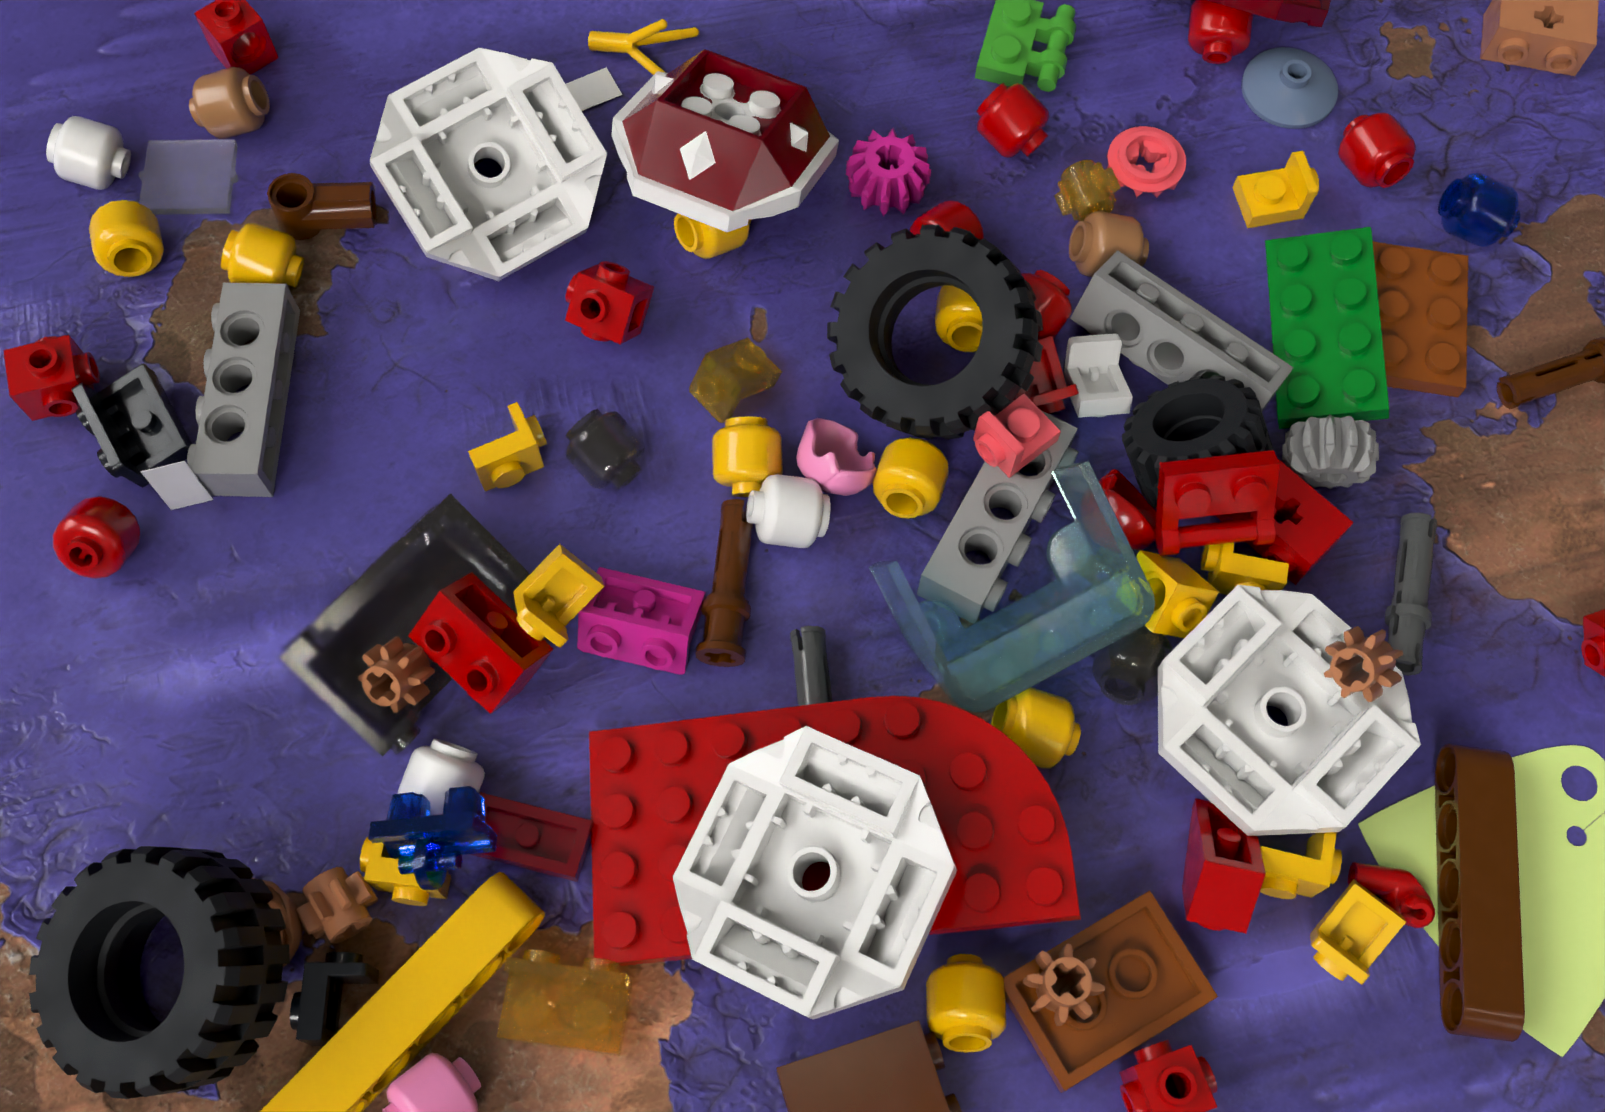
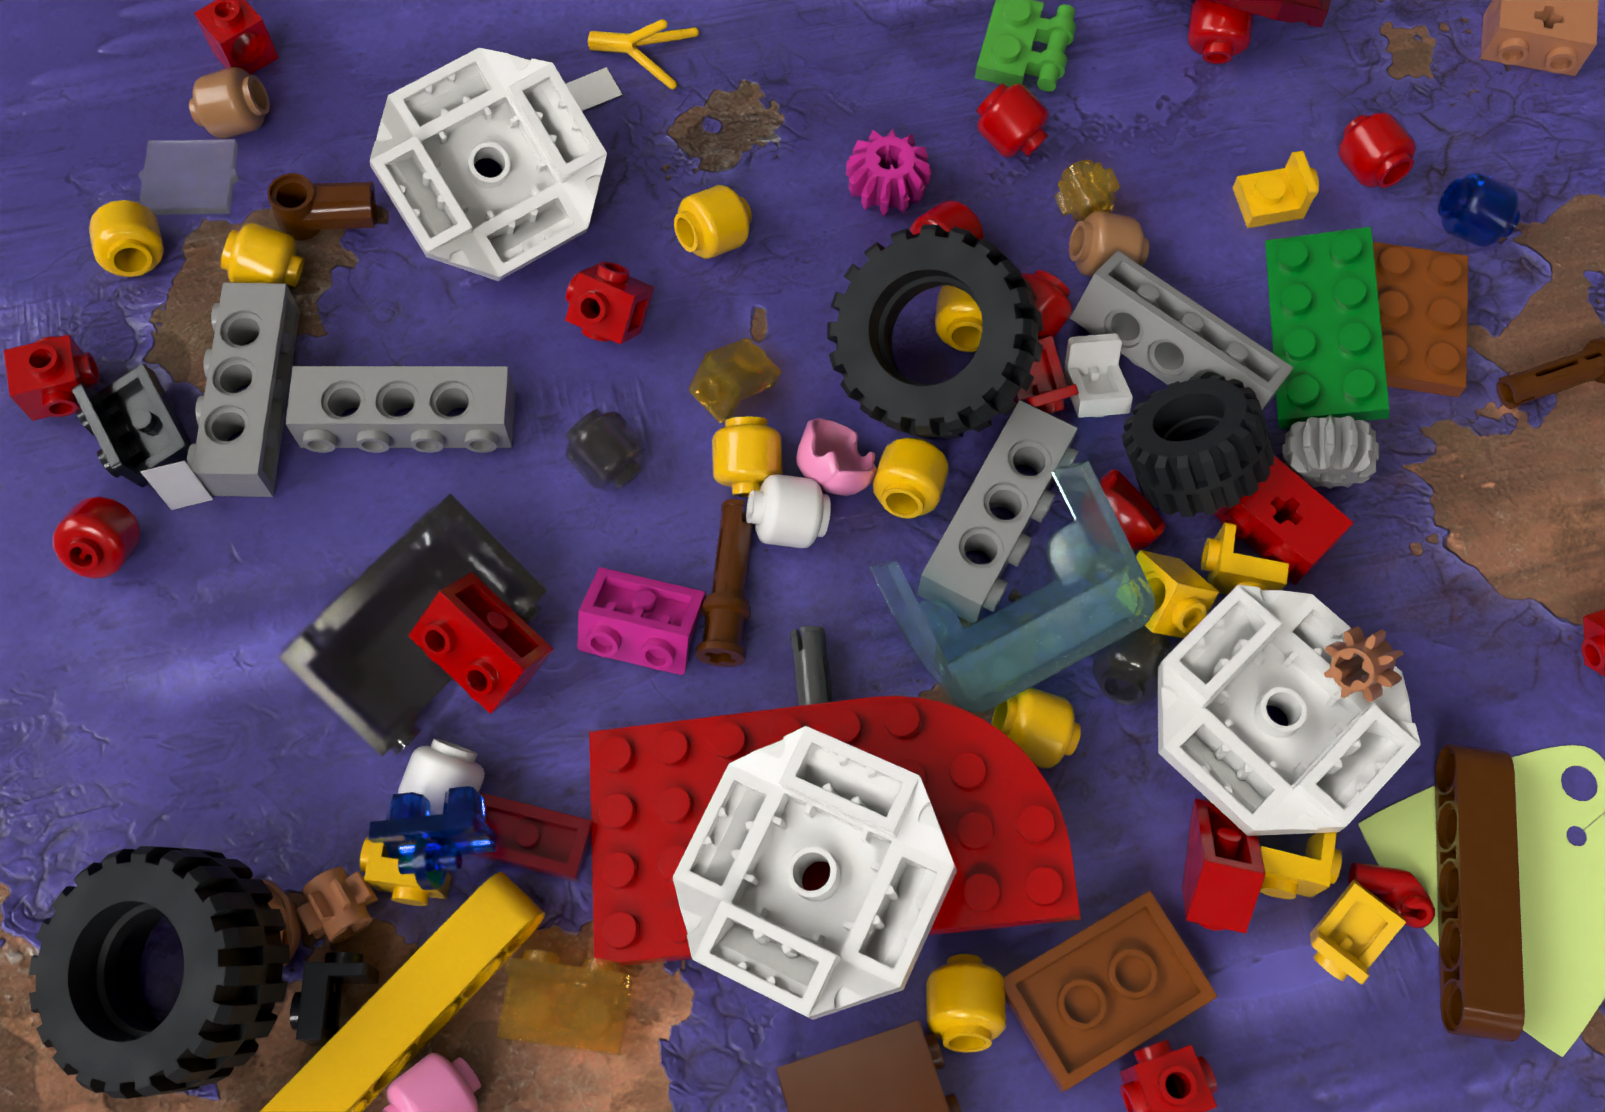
(87, 152): white head -> none
(325, 392): none -> light grey brick
(396, 674): nougat gear -> none
(511, 456): yellow bracket -> none
(555, 595): yellow bracket -> none
(722, 142): dark red piece -> none
(1014, 435): coral bracket -> none
(1078, 993): nougat gear -> none
(1155, 147): coral gear -> none
(1216, 488): red plate -> none
(1289, 88): sand blue dish -> none
(1409, 612): dark grey pin -> none

